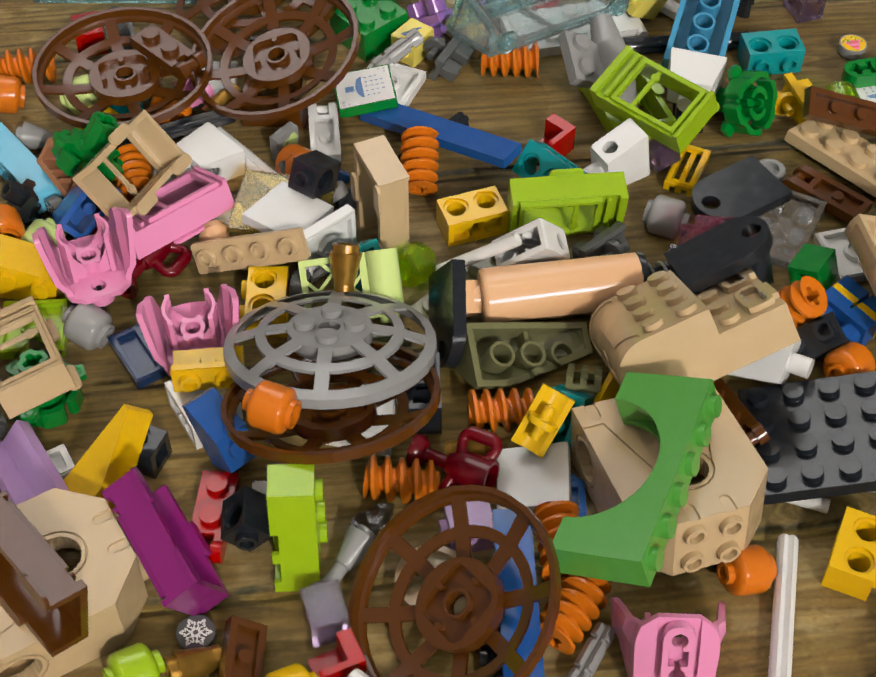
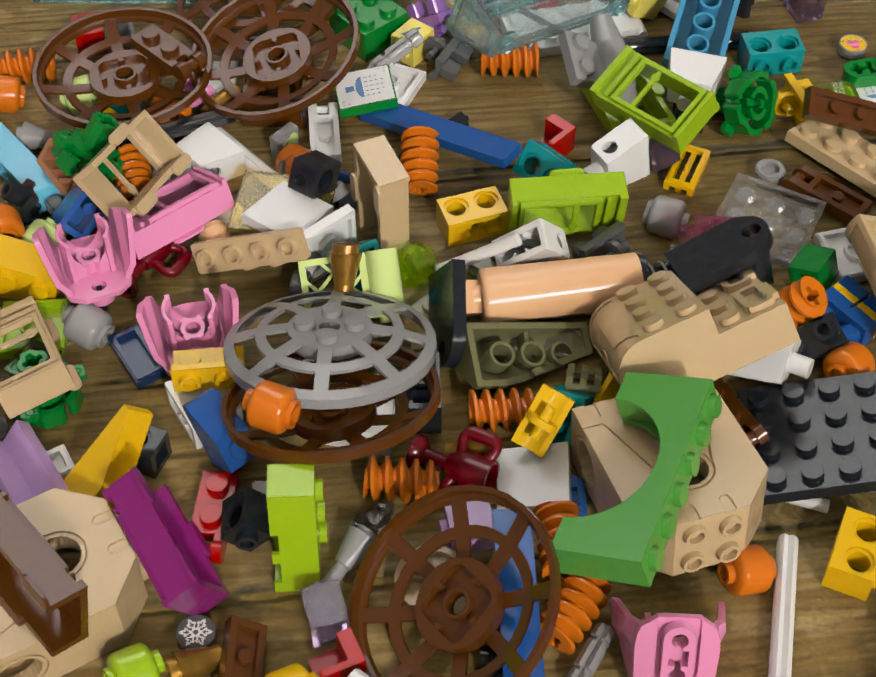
(262, 287): yellow brick -> none
(739, 191): black tile -> none

